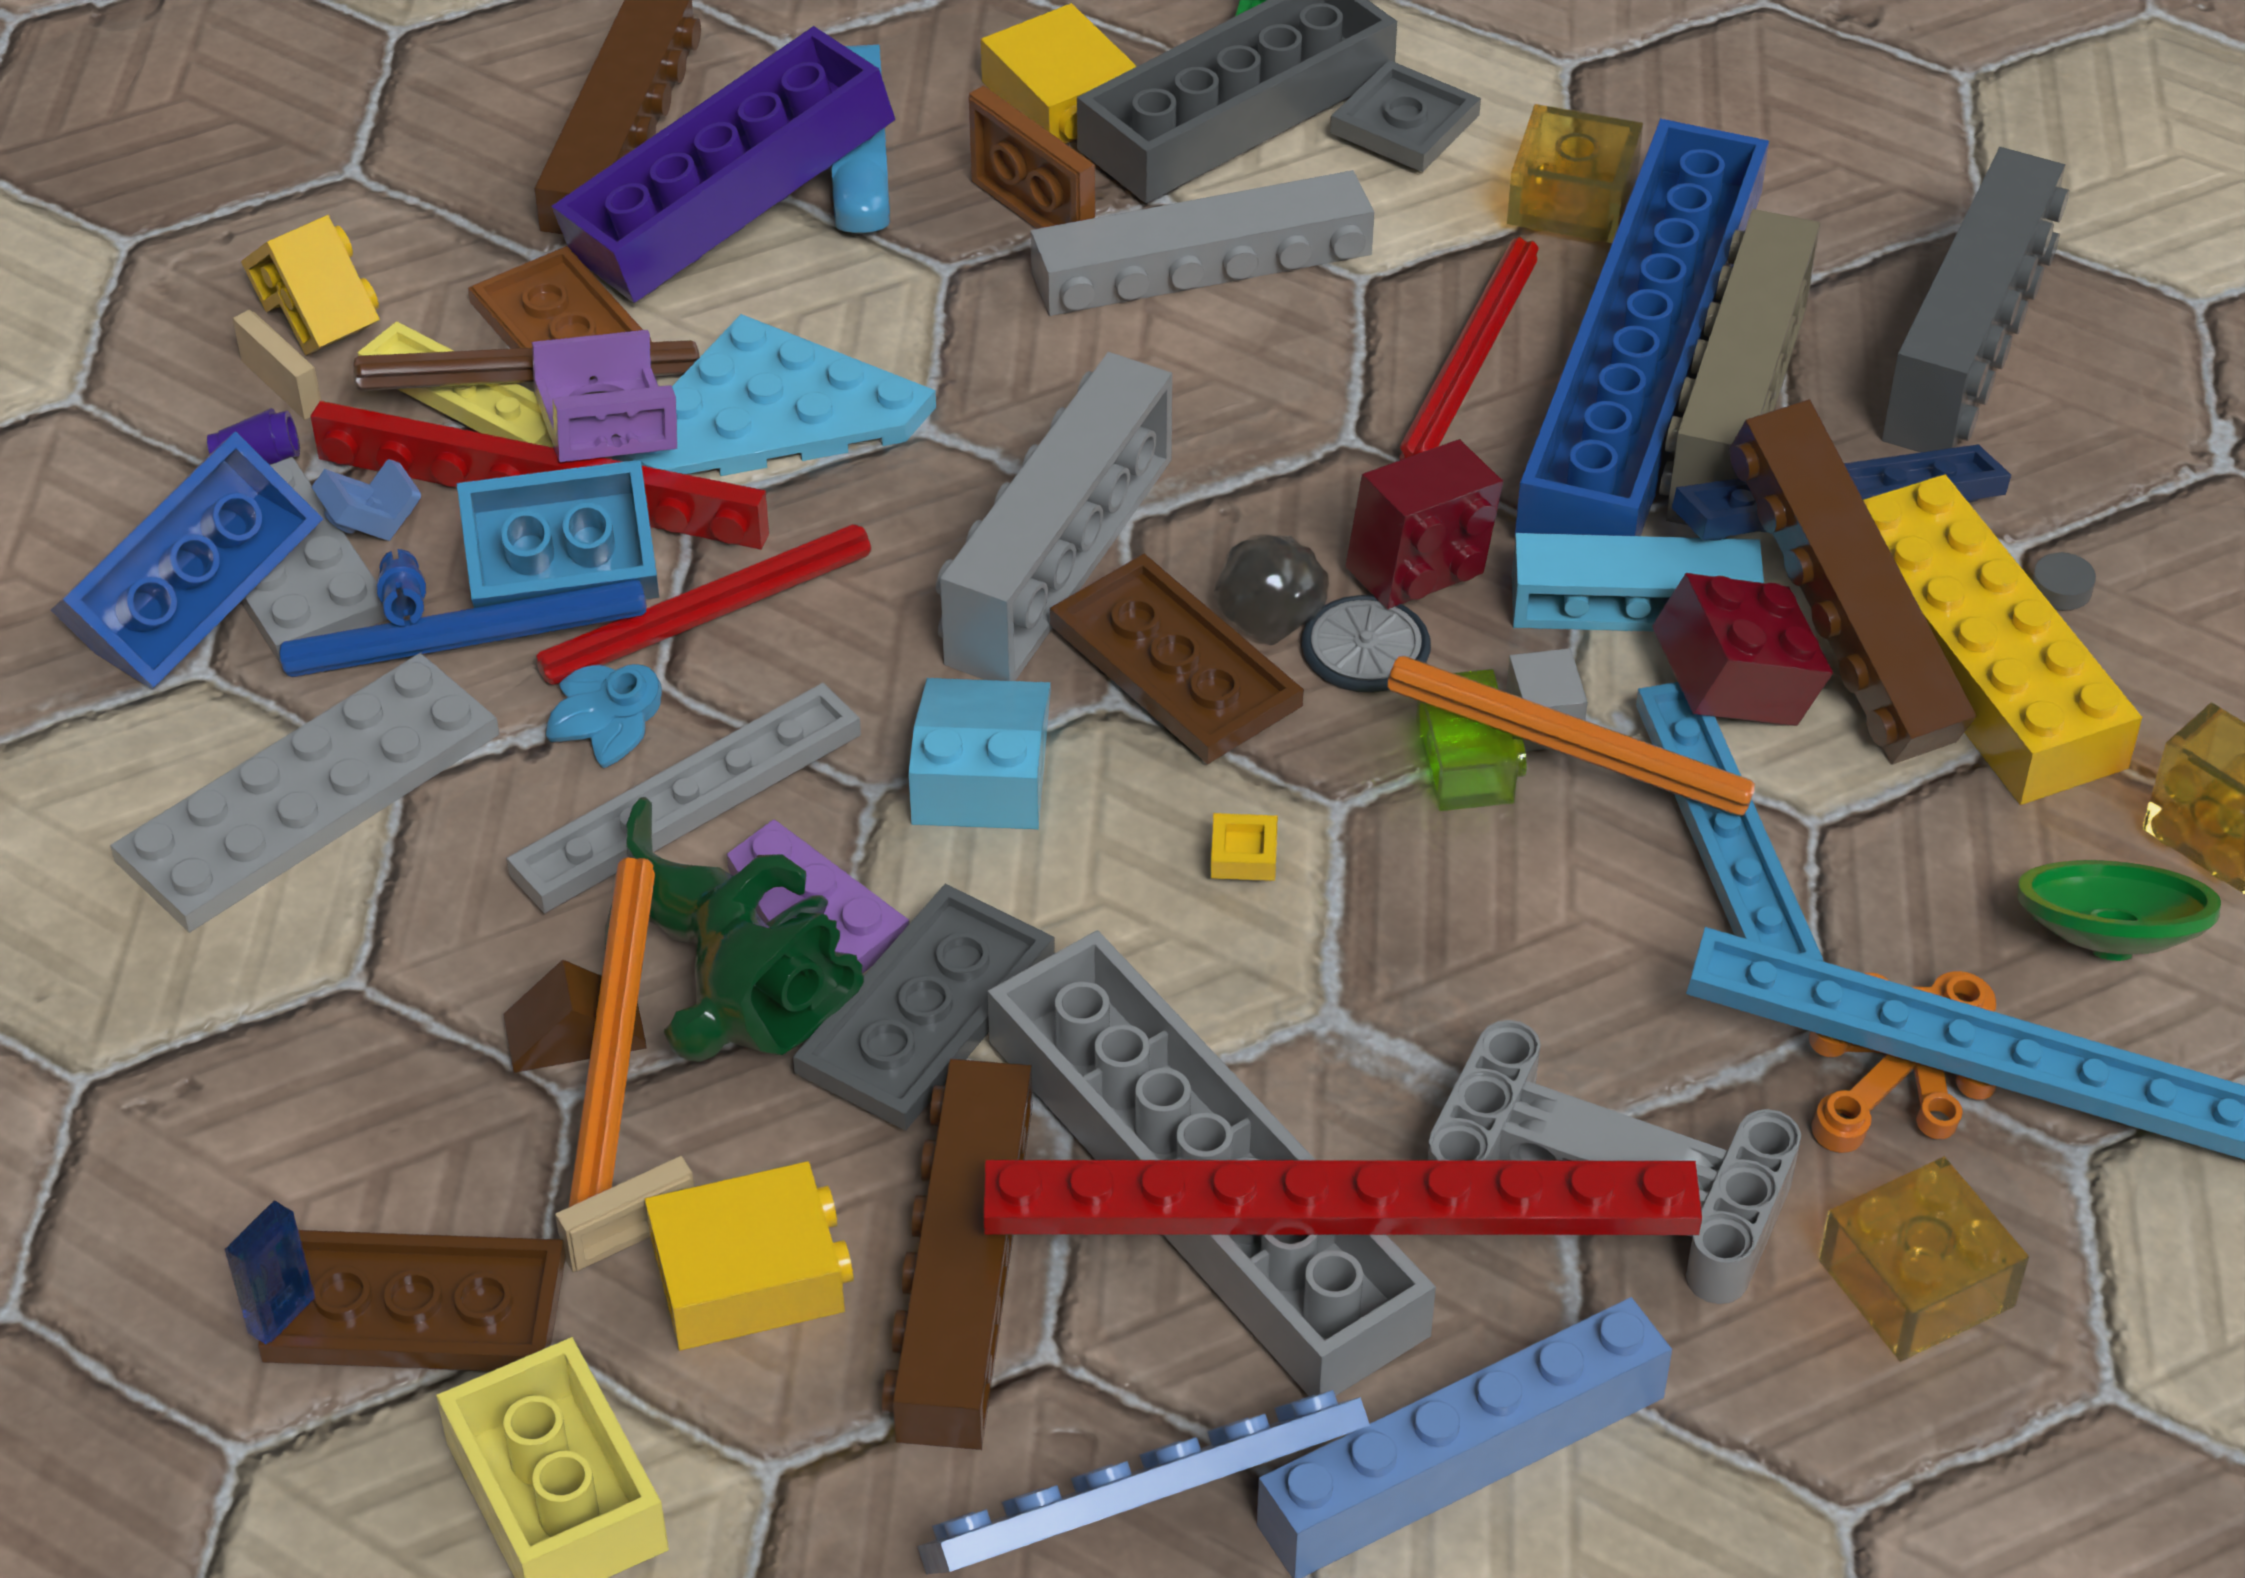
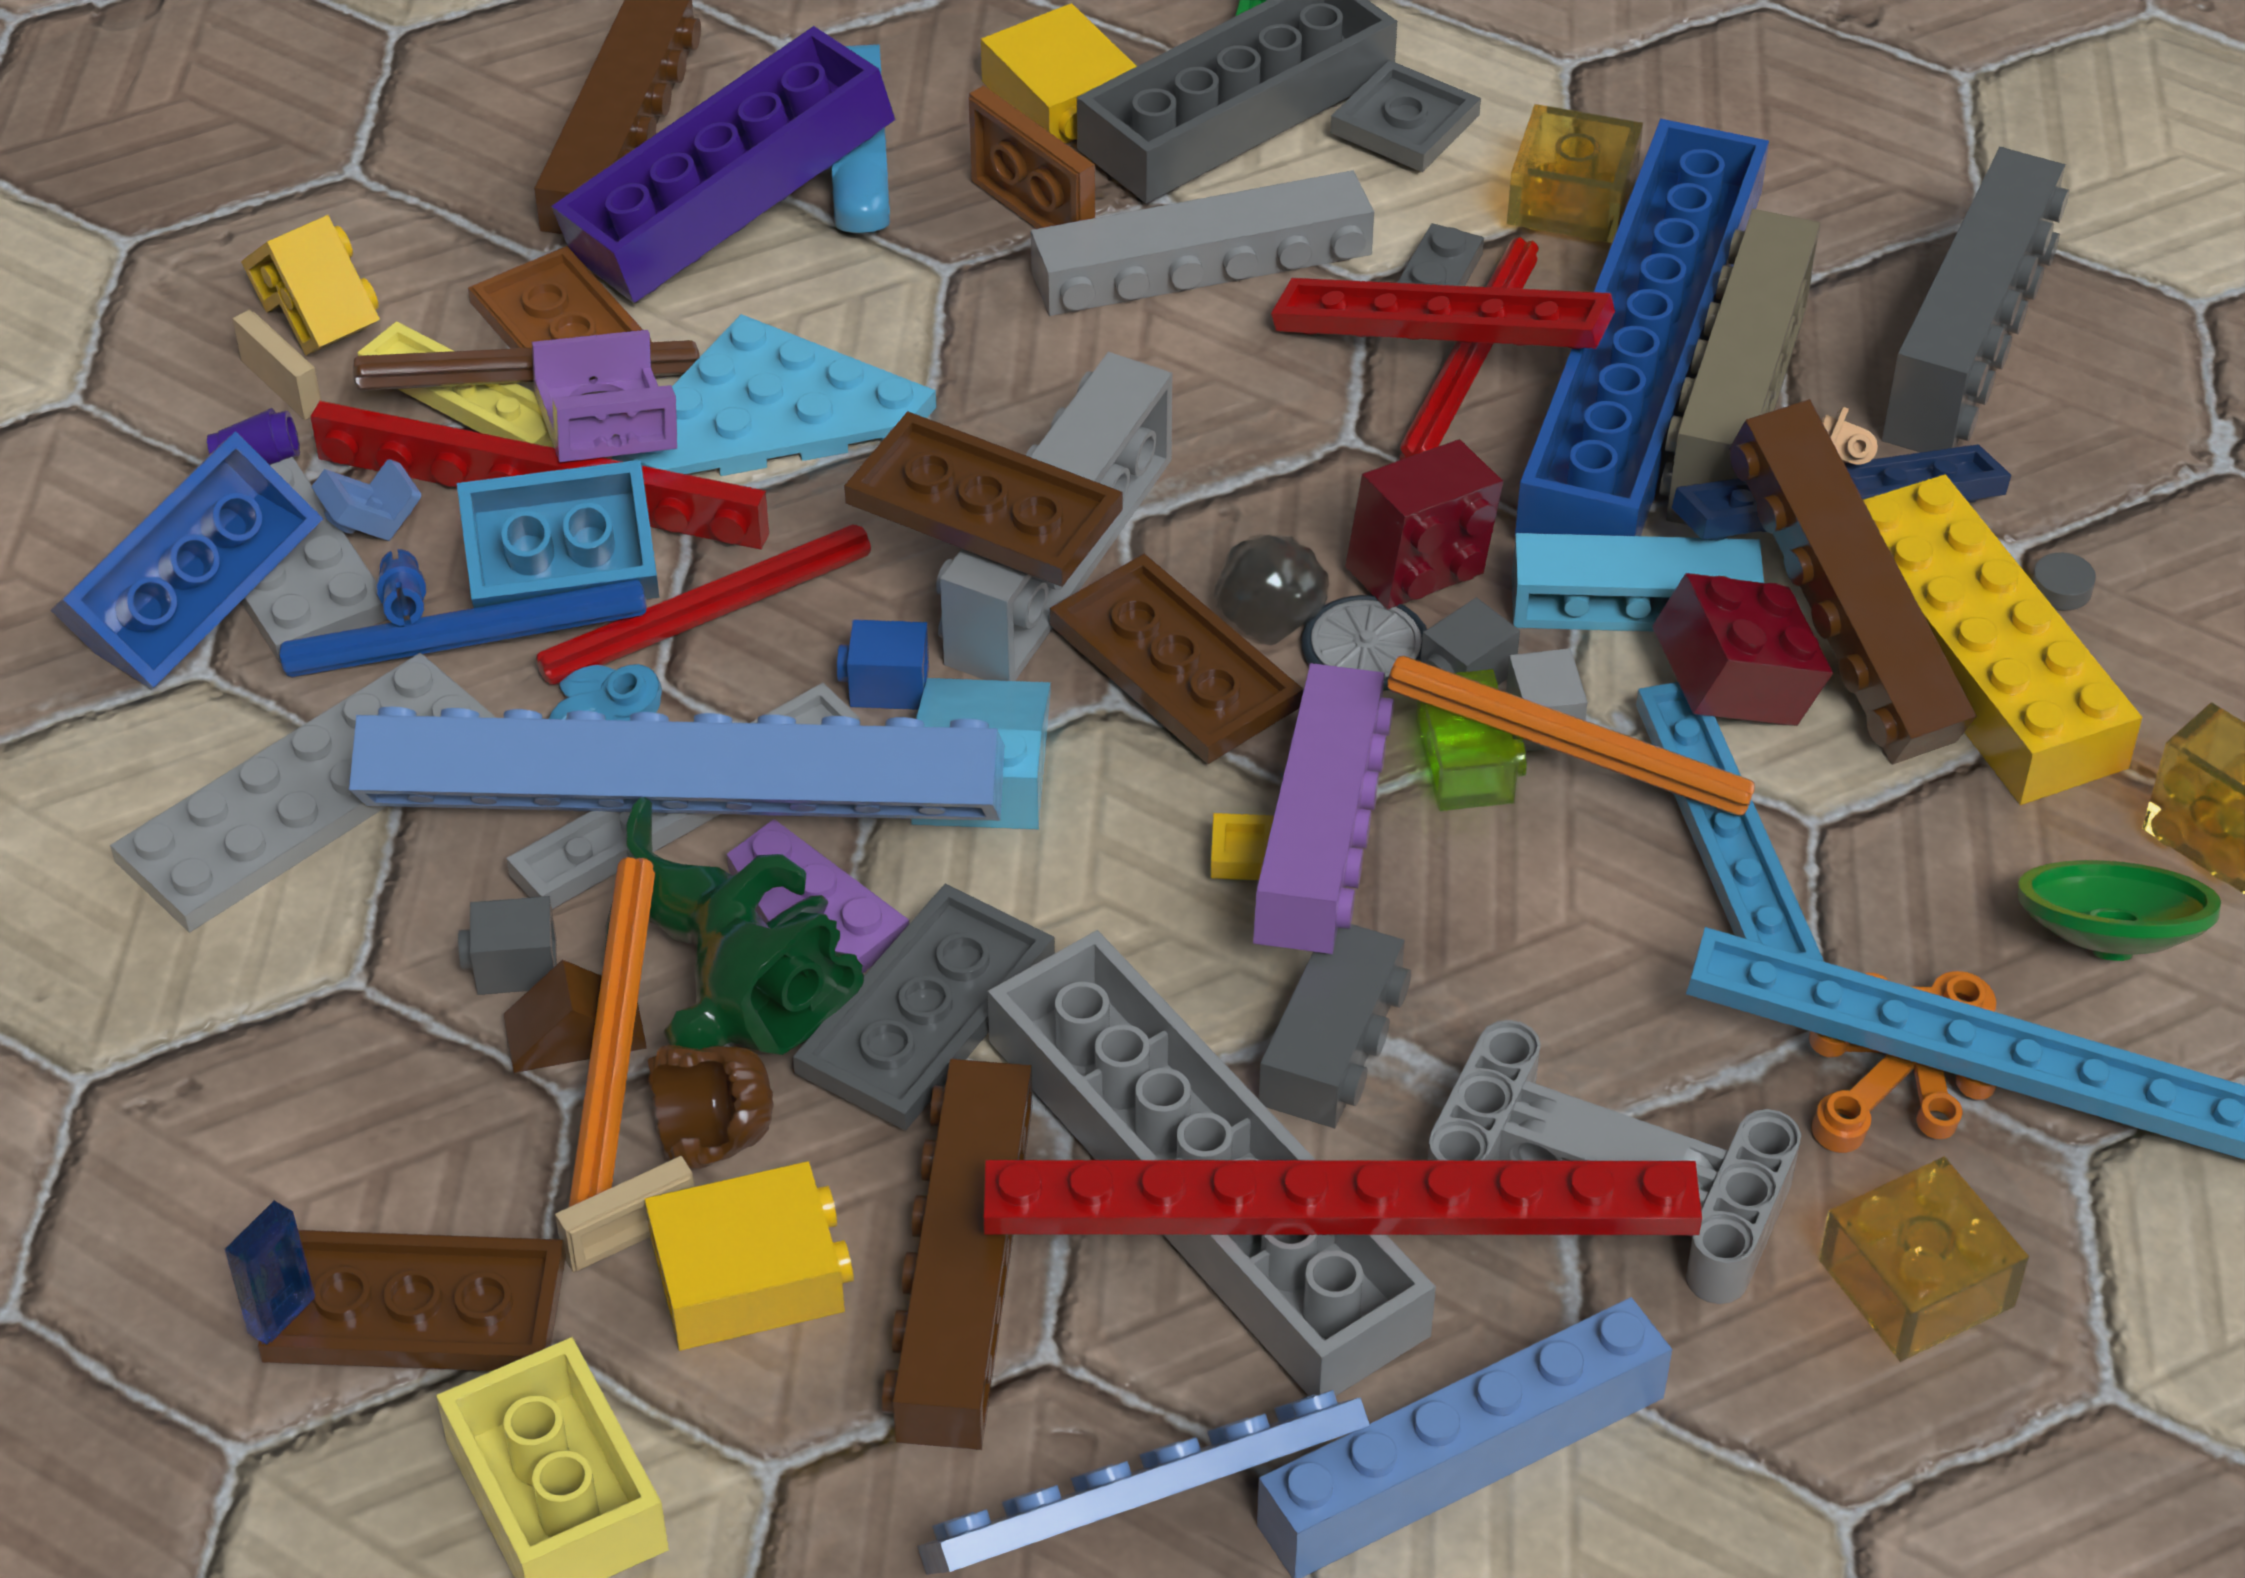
(509, 944): none -> dark grey brick
(679, 765): none -> medium blue brick
(709, 1102): none -> reddish brown hair
(885, 664): none -> blue brick
(984, 498): none -> reddish brown plate
(1323, 810): none -> medium lavender brick
(1333, 1026): none -> dark grey brick
(1444, 257): none -> dark grey plate
(1444, 312): none -> red plate
(1471, 641): none -> dark grey brick
(1851, 441): none -> light nougat hinge

